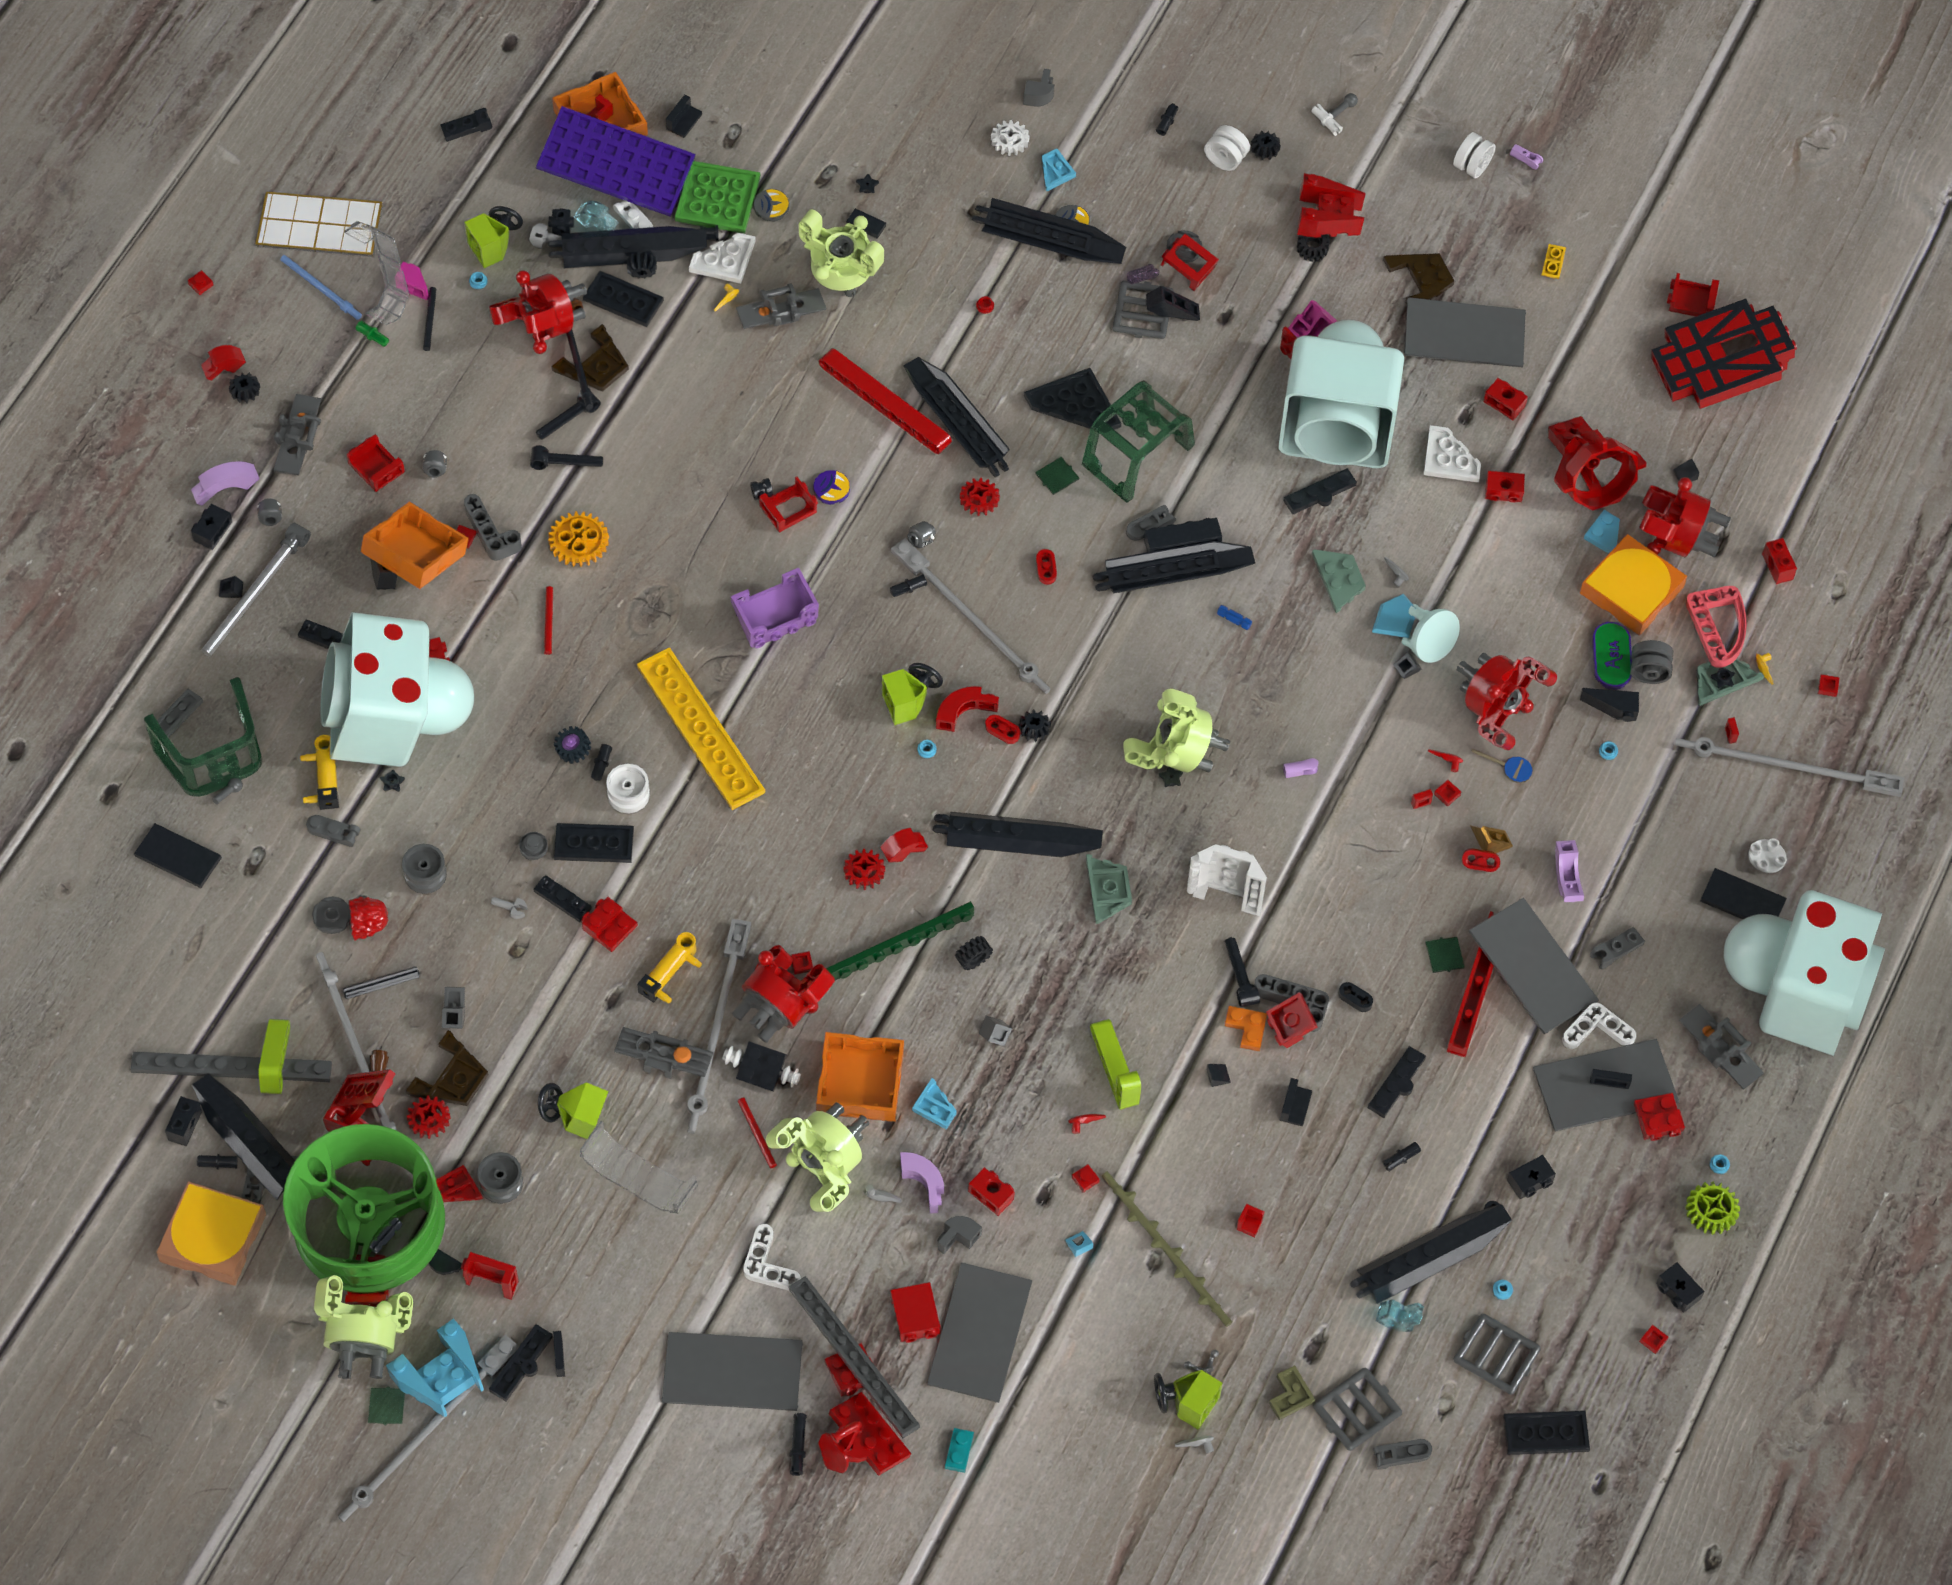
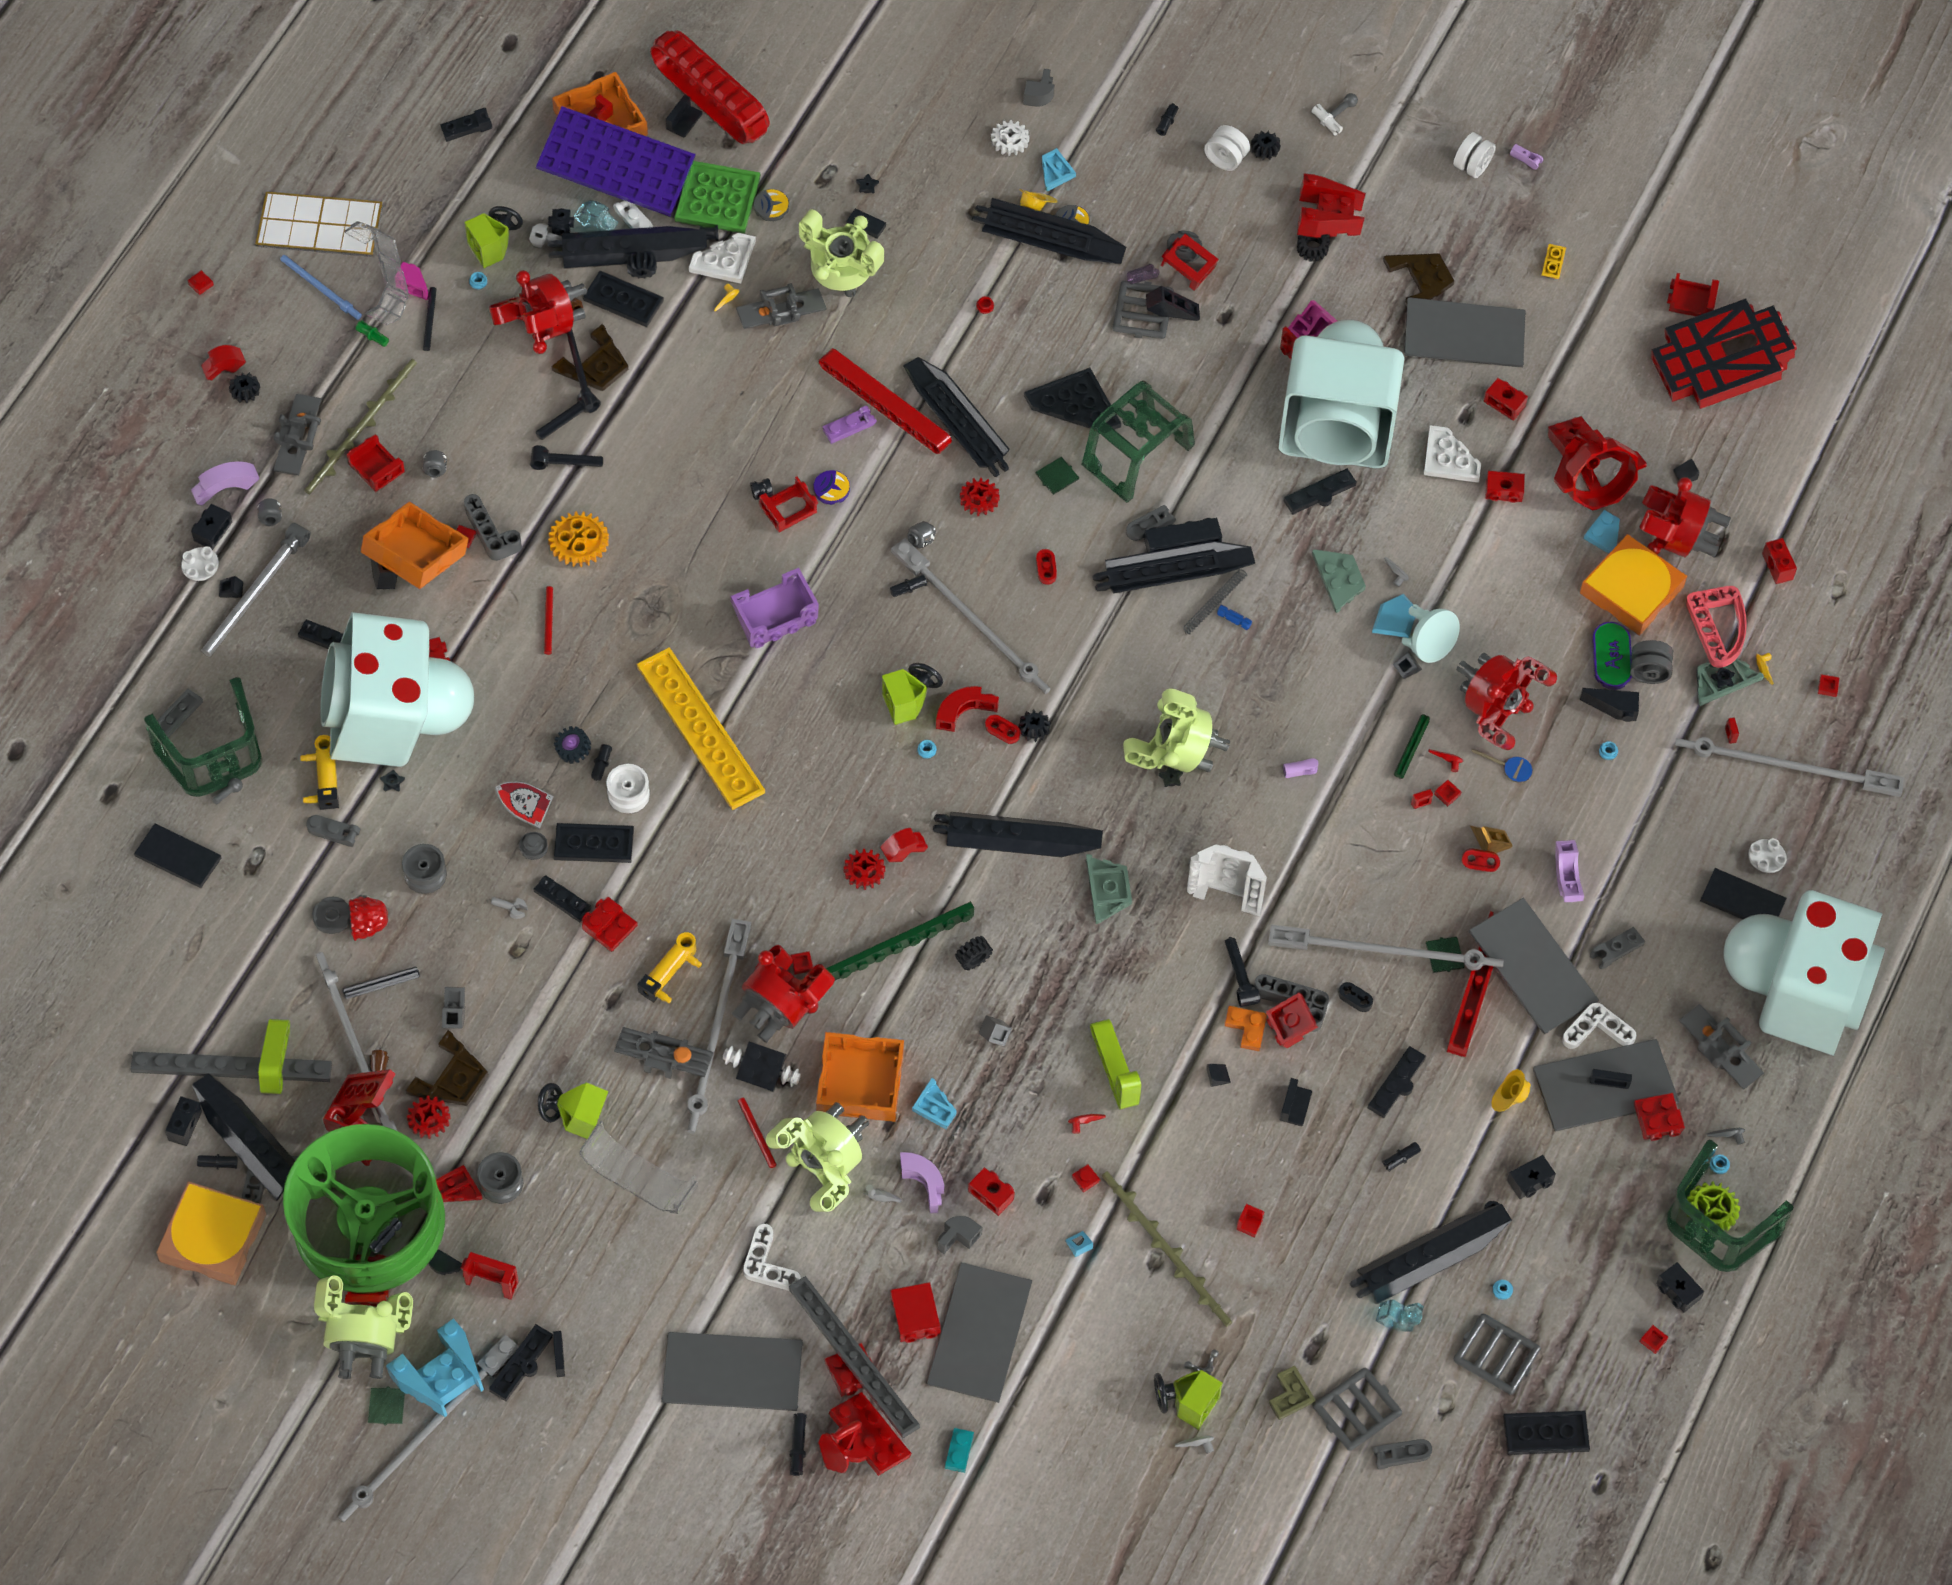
(199, 563): none -> white dish
(374, 406): none -> olive plant
(524, 802): none -> shield
(710, 87): none -> red piece
(849, 425): none -> medium lavender plate
(1035, 200): none -> yellow piece
(1210, 604): none -> dark grey piece
(1300, 938): none -> light grey bar
(1412, 746): none -> dark green axle
(1511, 1091): none -> yellow piece
(1737, 1132): none -> dark grey bar
(1773, 1225): none -> clear green windscreen

